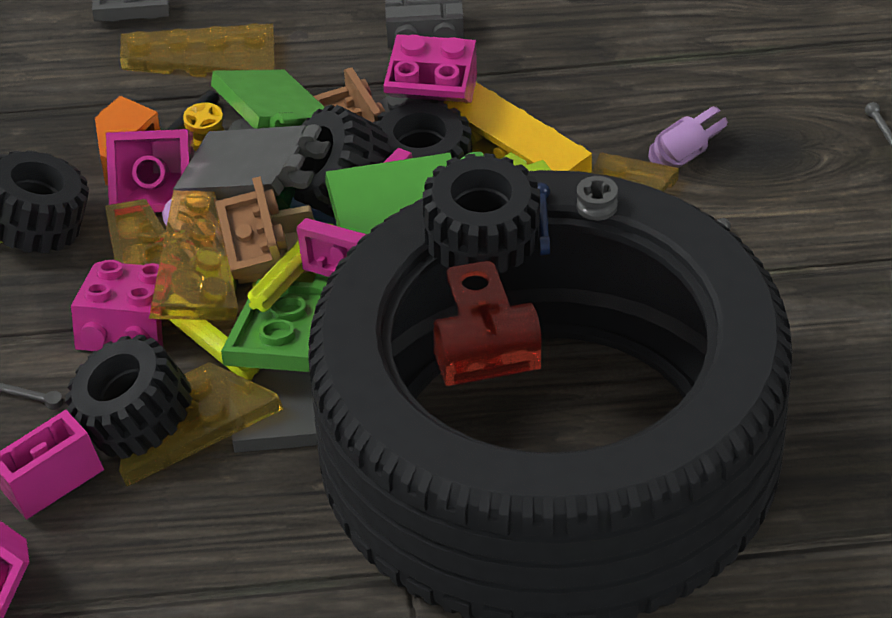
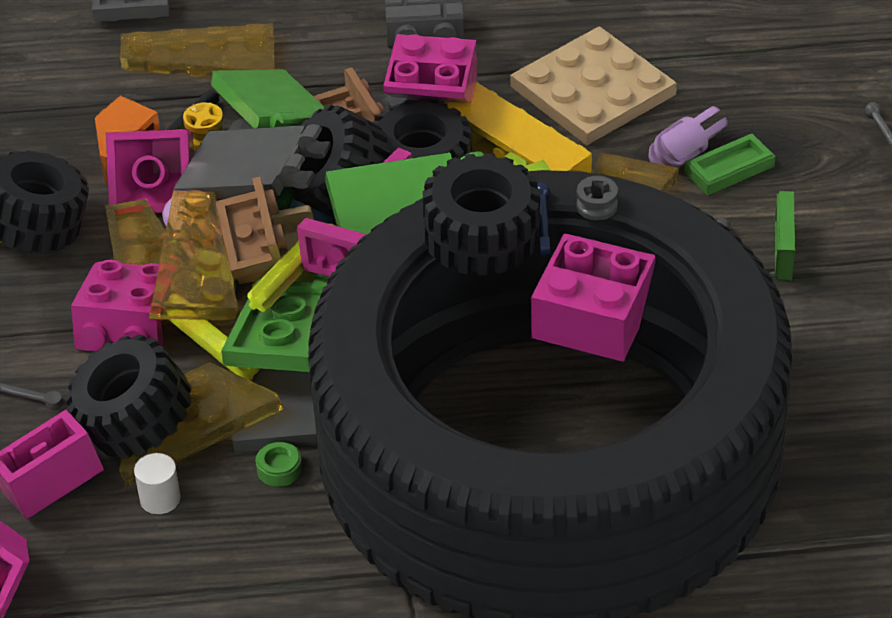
(157, 483): none -> white piece
(278, 464): none -> bright green tile
(487, 334): clear red piece -> none
(592, 297): none -> dark pink slope
(593, 85): none -> tan plate
(729, 164): none -> bright green tile
(784, 235): none -> bright green tile

